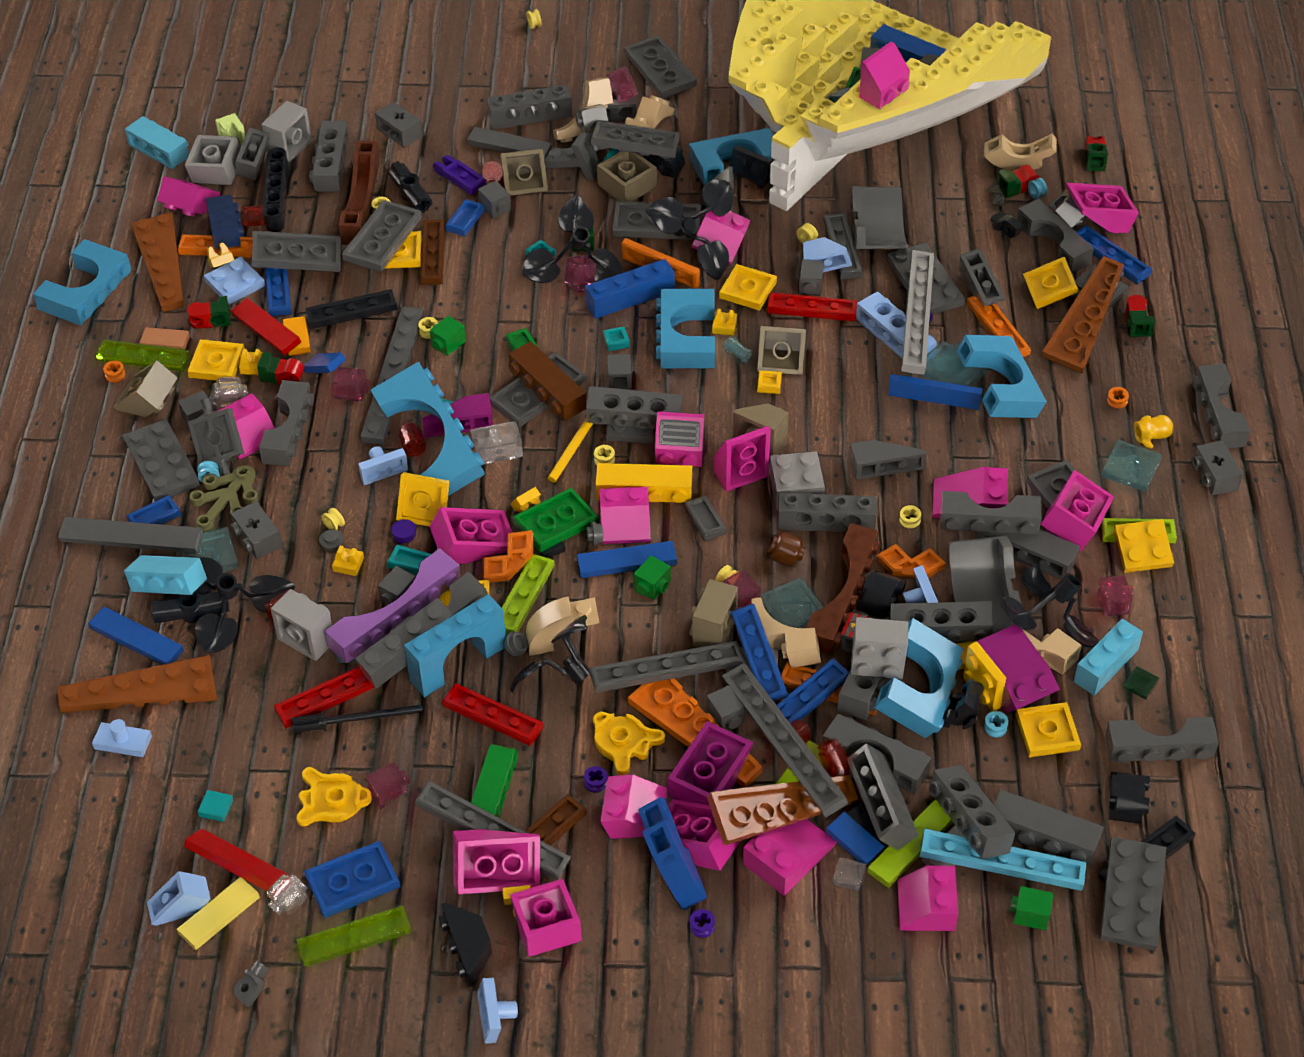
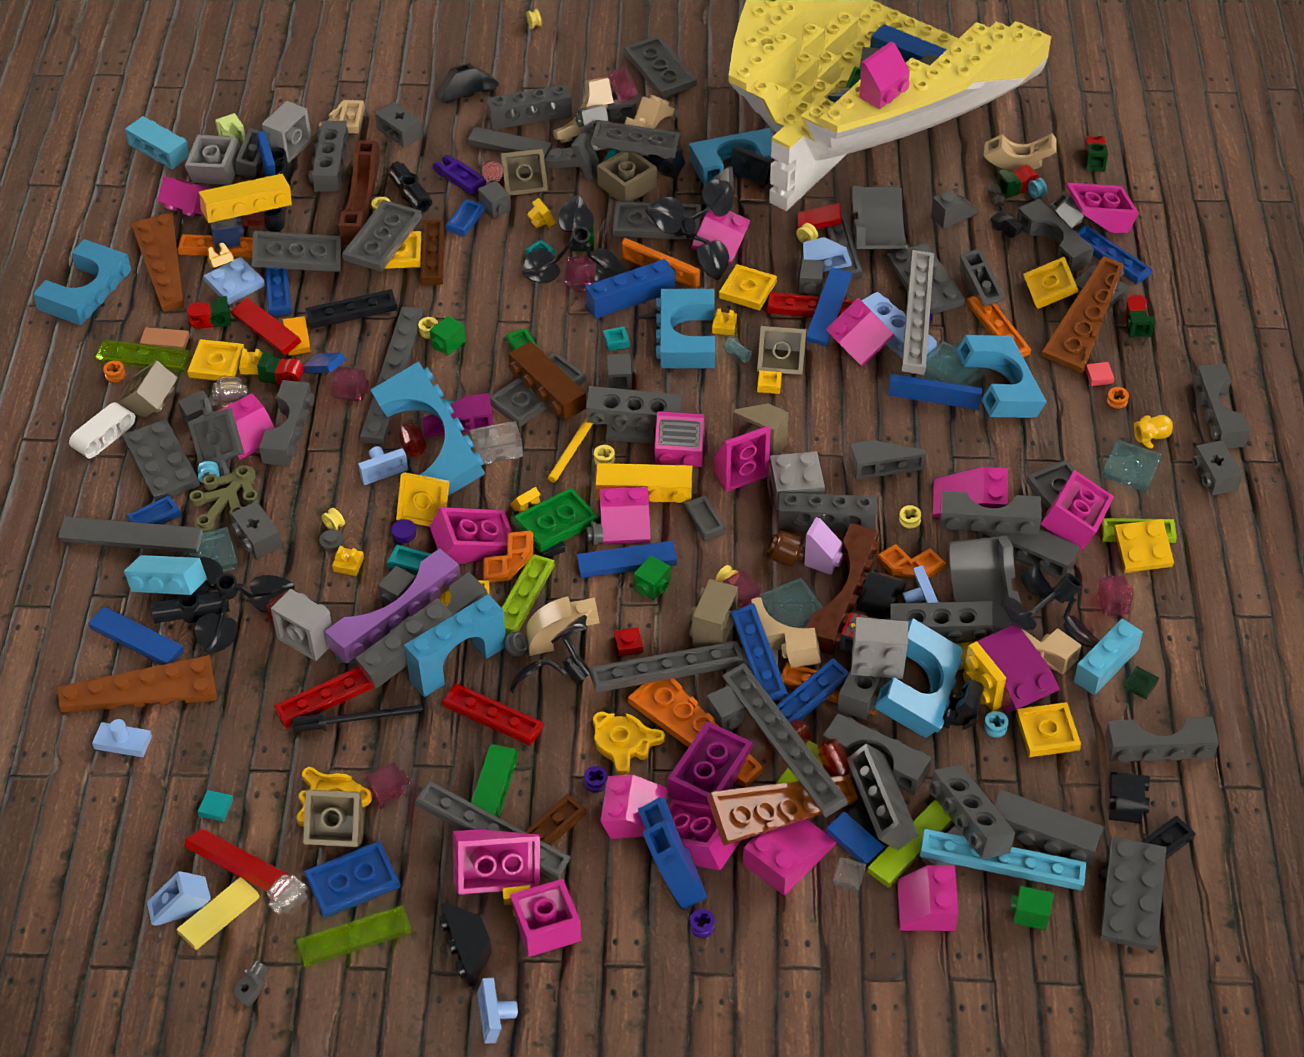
(102, 430): none -> white beam
(245, 198): none -> yellow brick
(266, 154): none -> blue tile
(333, 818): none -> dark tan slope
(349, 111): none -> tan wing
(465, 82): none -> black slope
(540, 214): none -> yellow tile
(628, 641): none -> red plate
(821, 217): none -> red tile
(822, 548): none -> lavender slope
(828, 306): none -> blue tile
(860, 332): none -> dark pink slope
(951, 208): none -> dark grey slope
(1099, 374): none -> coral tile

